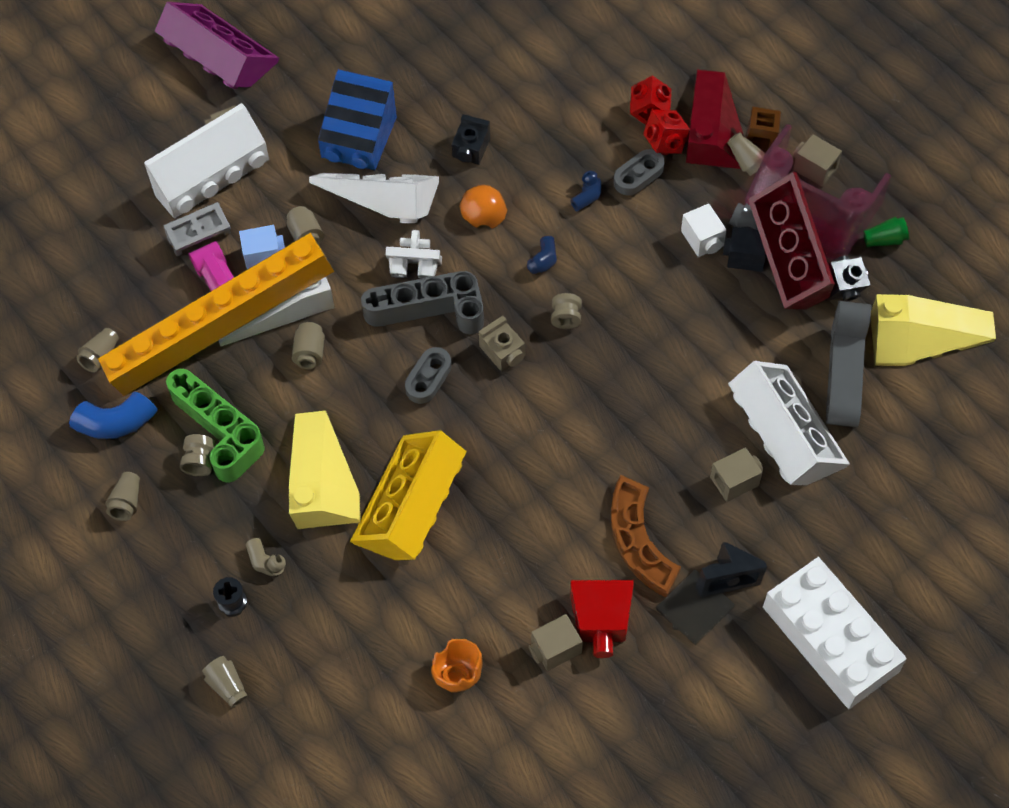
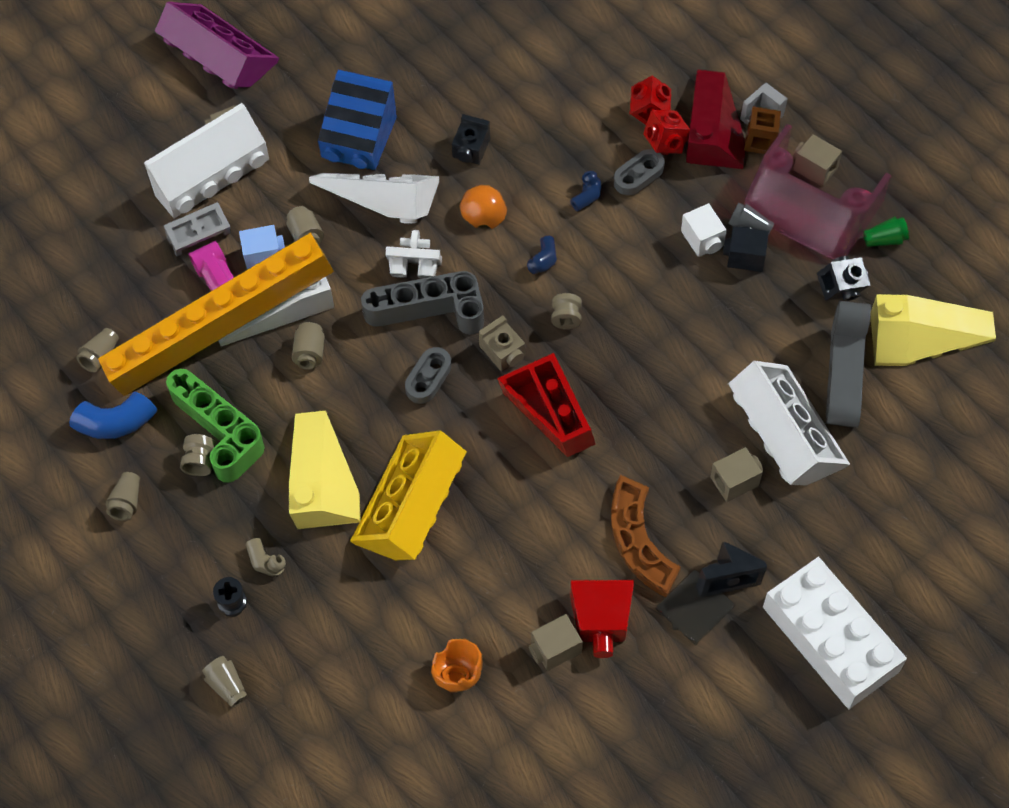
(549, 403): none -> red wedge
(746, 153): dark tan cone -> none
(764, 97): none -> light grey panel
(792, 244): dark red slope -> none

